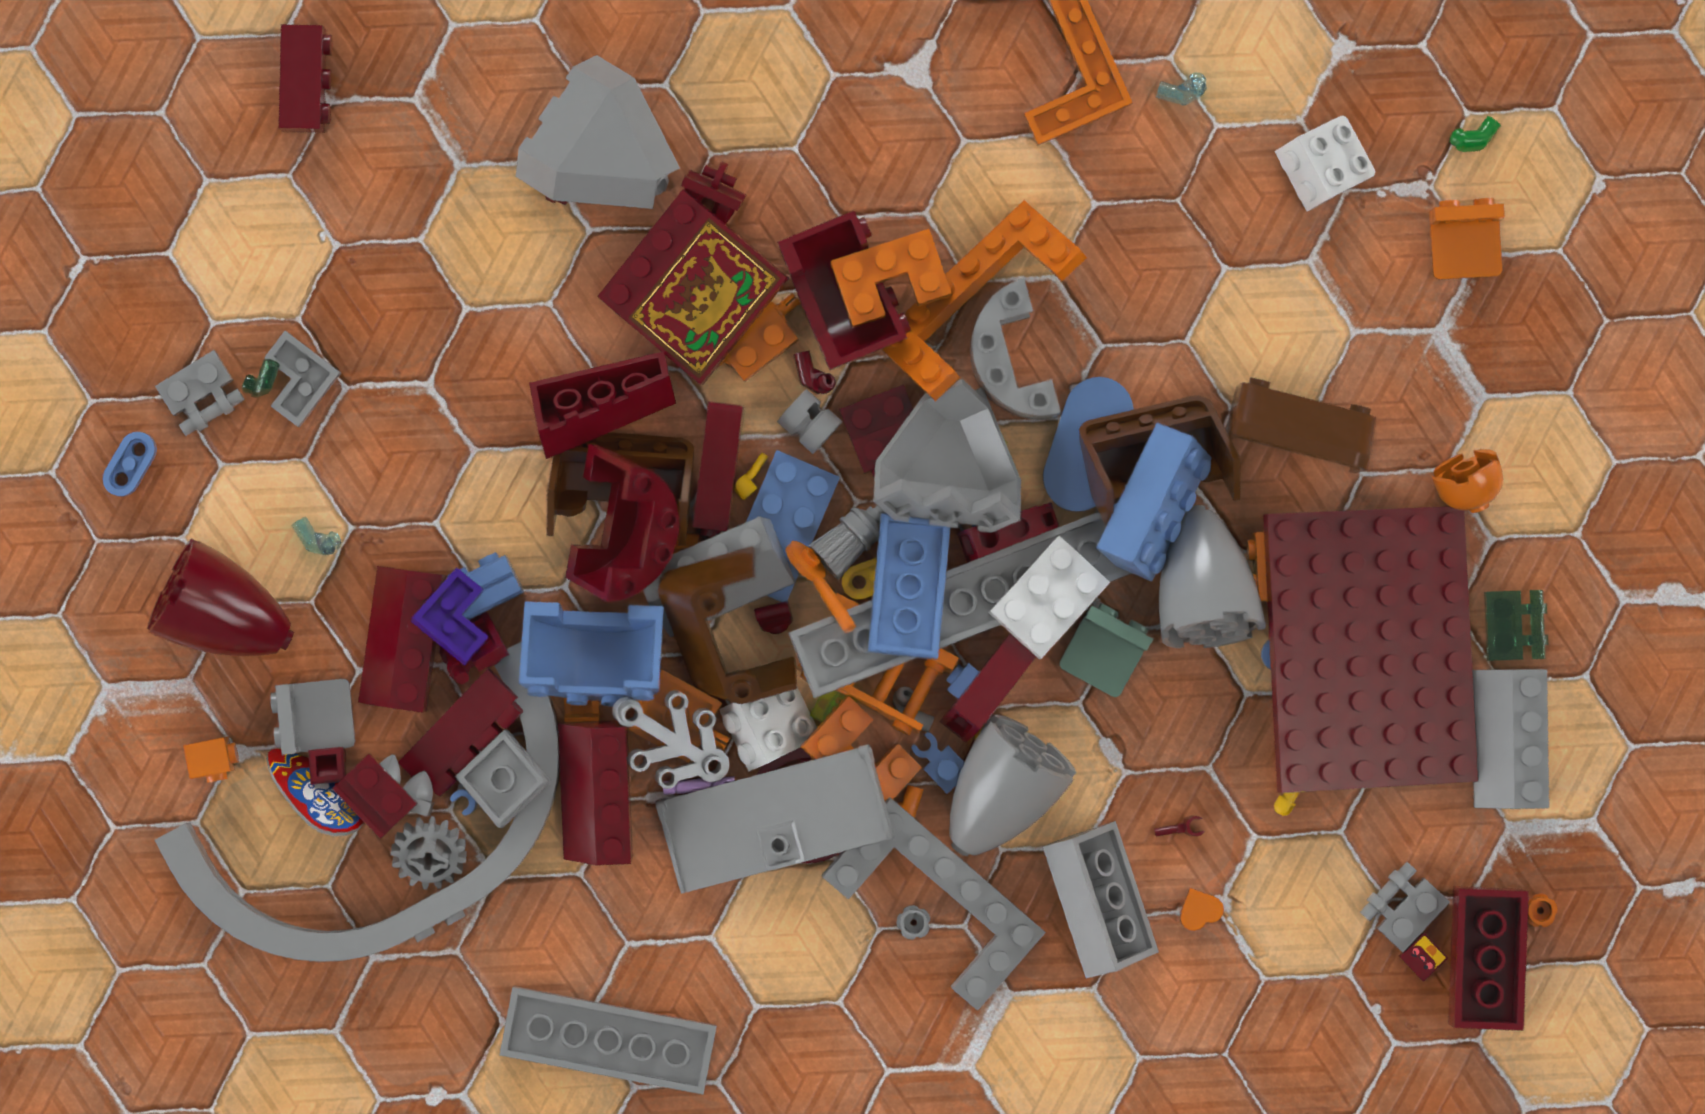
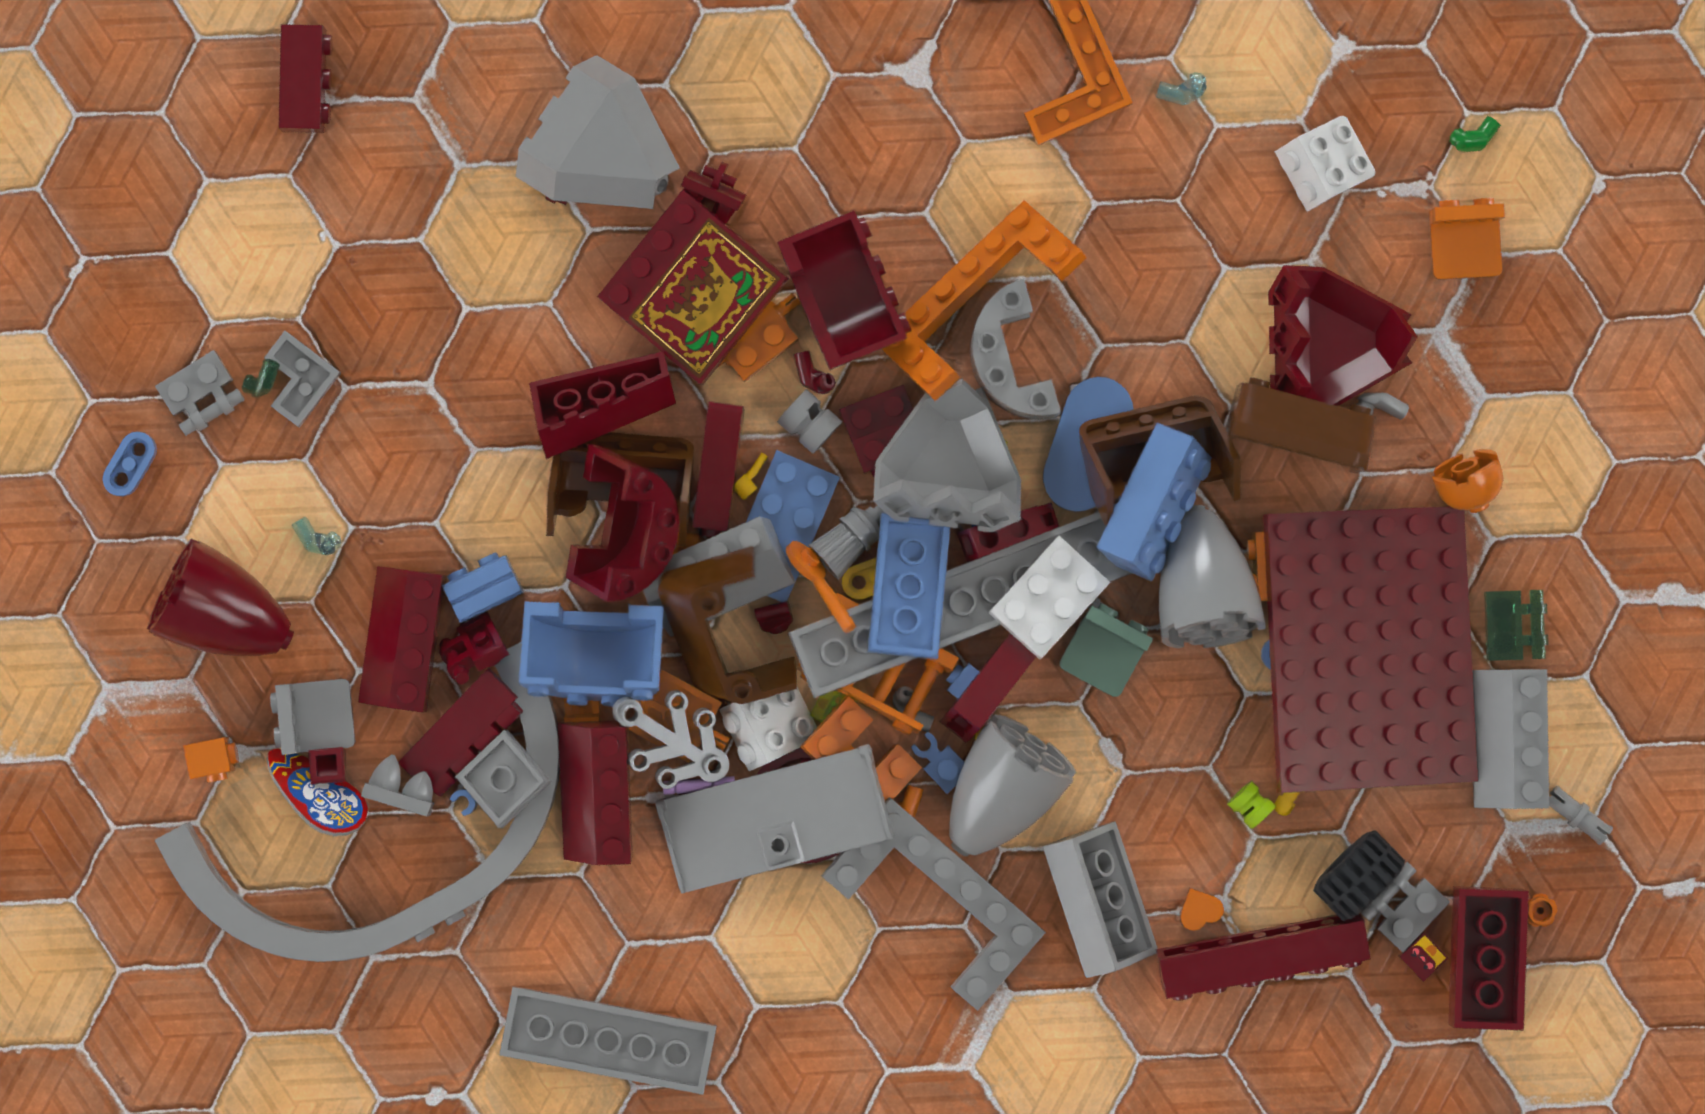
(375, 796): dark red plate -> none
(412, 849): light grey gear -> none
(444, 619): dark purple plate -> none
(907, 255): orange plate -> none
(922, 918): light grey plate -> none
(1179, 828): dark red hand -> none
(1251, 804): none -> lime wheel
(1262, 955): none -> dark red brick
(1333, 335): none -> dark red panel
(1359, 875): none -> black tyre
(1384, 402): none -> light grey arm
(1579, 815): none -> light grey pin

